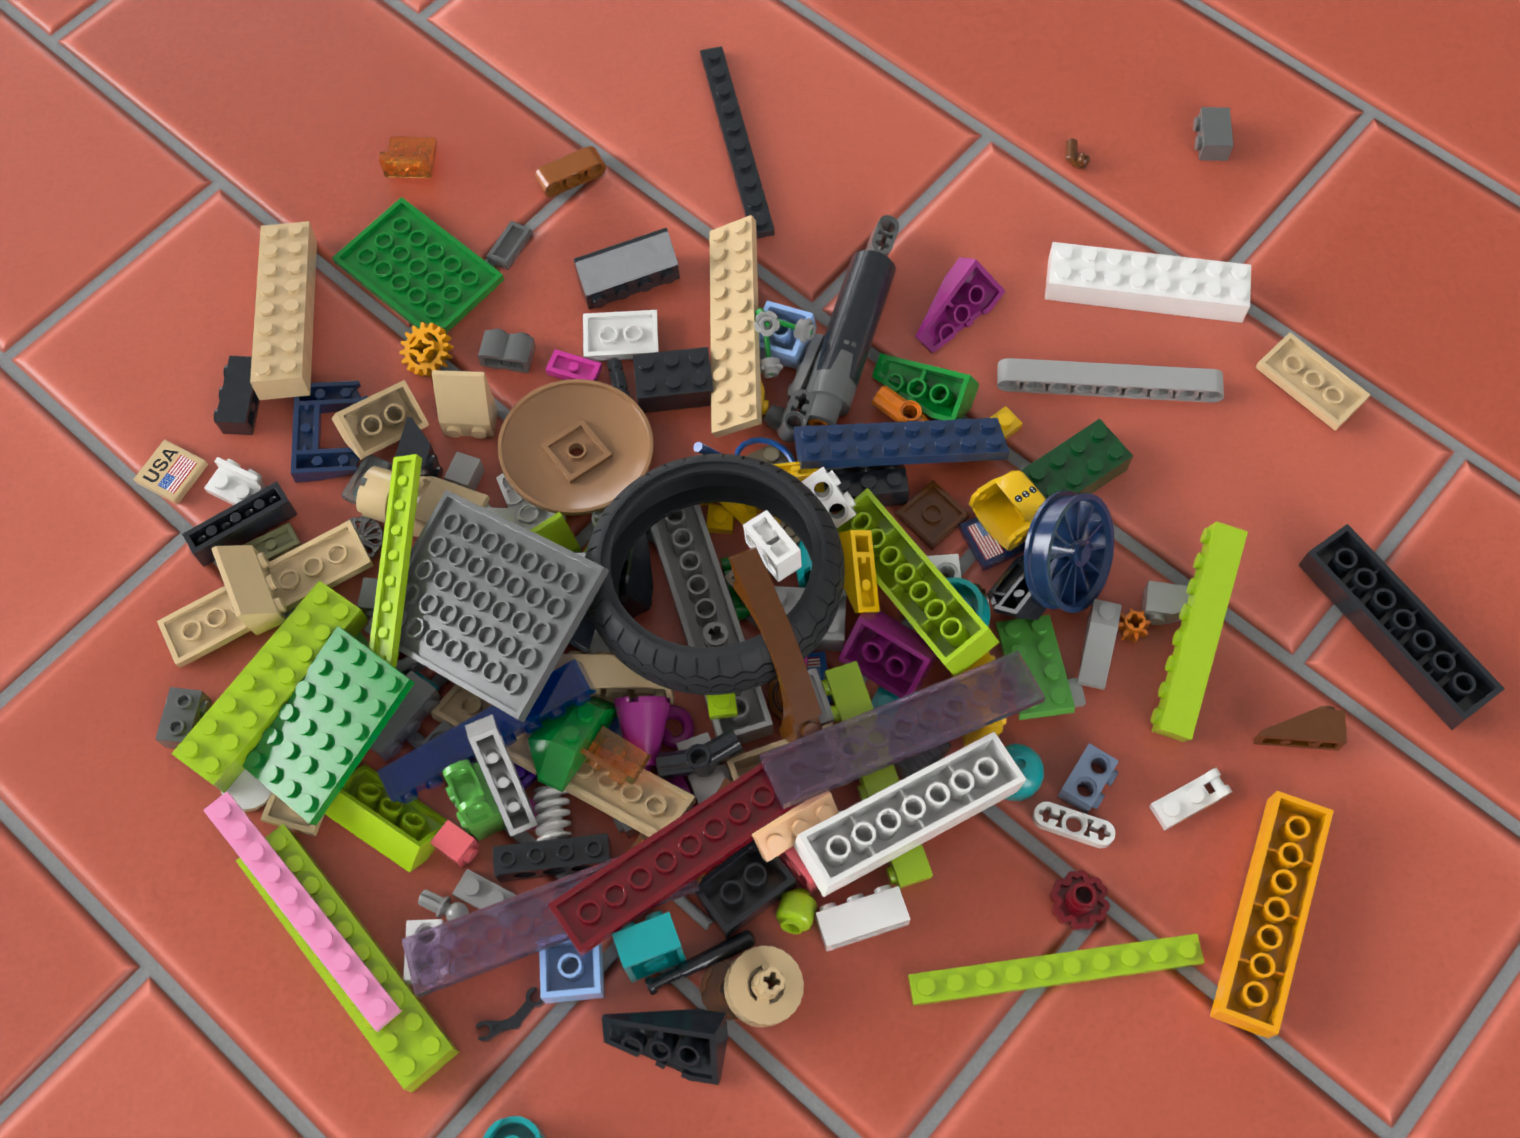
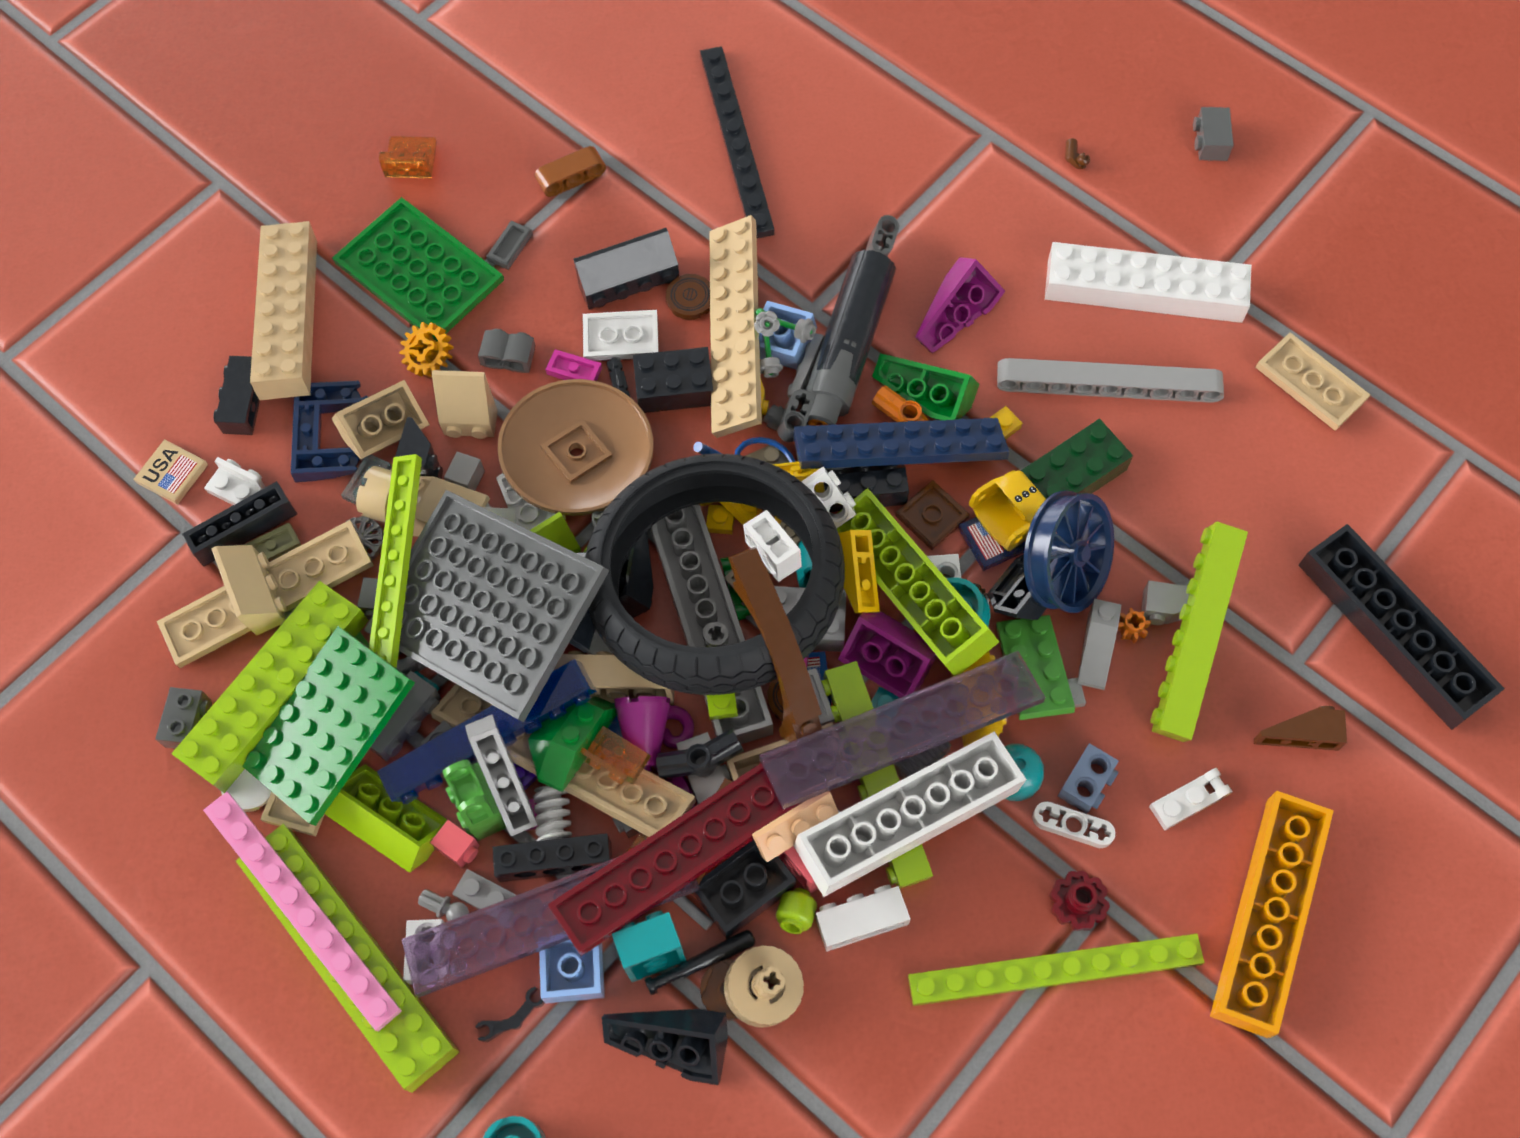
(689, 296): none -> reddish brown tile

